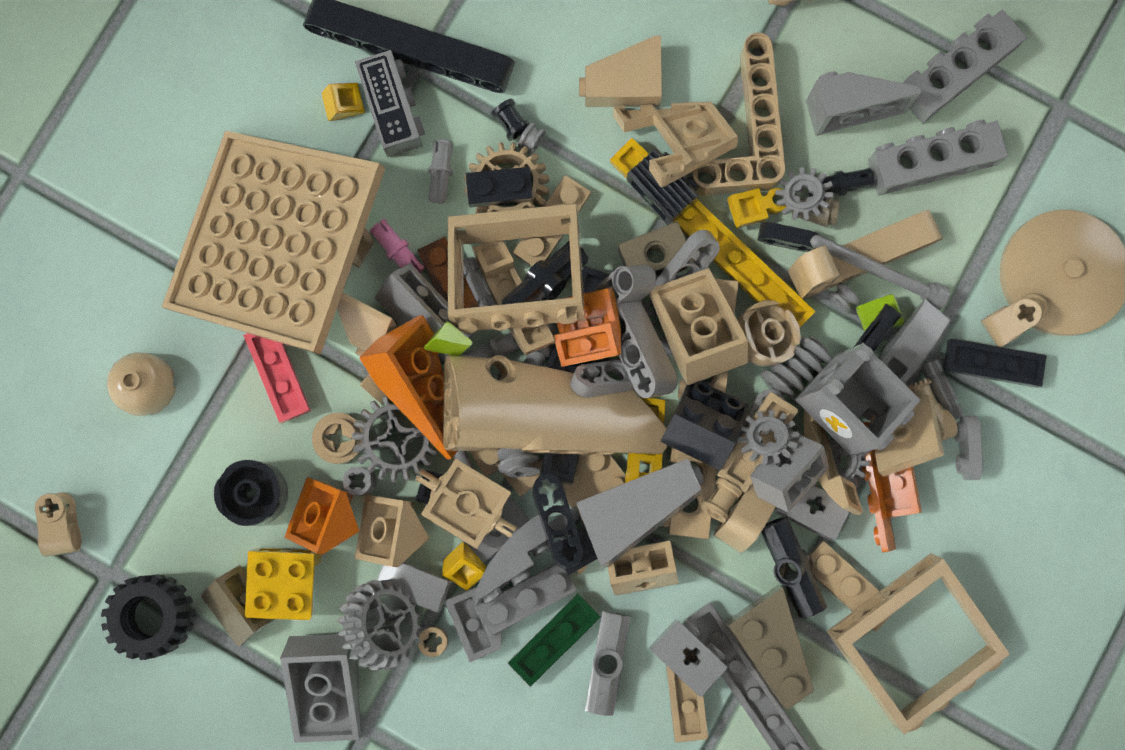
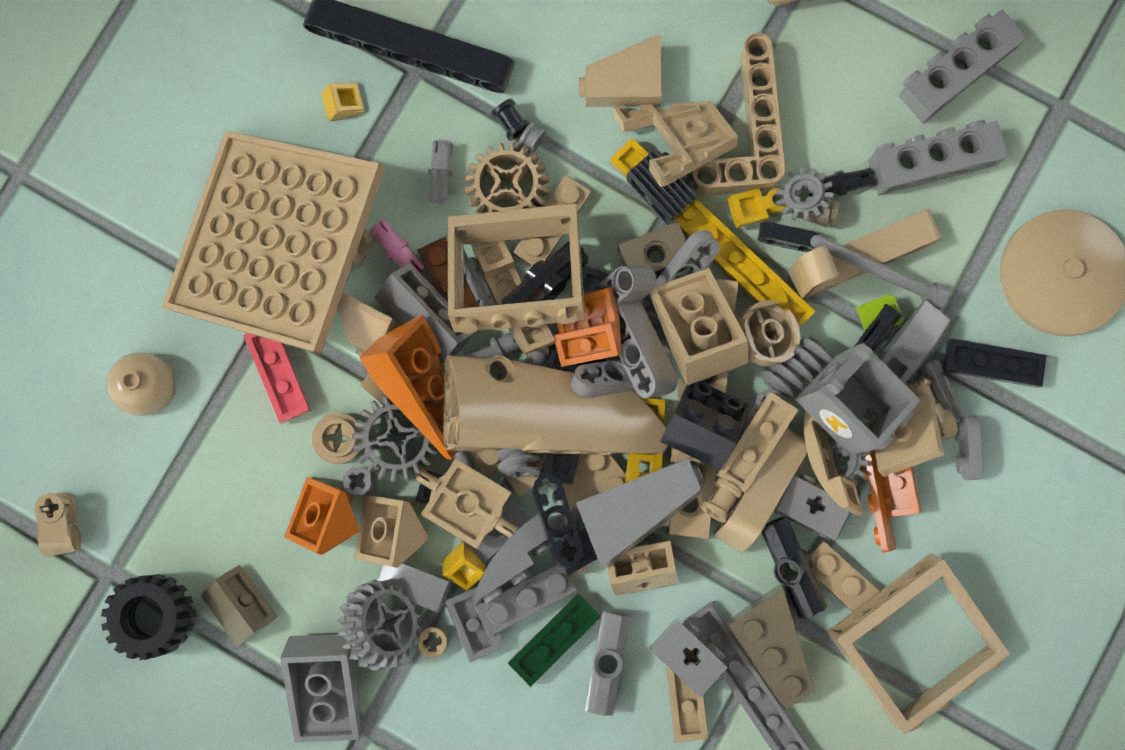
(240, 478): black brick -> none
(280, 583): yellow bracket -> none
(390, 103): brick -> none
(448, 341): lime slope -> none
(499, 187): black plate -> none
(765, 425): light grey gear -> none
(791, 478): light grey brick -> none
(844, 298): light grey bush -> none
(856, 99): light grey slope -> none
(1012, 320): tan piece -> none

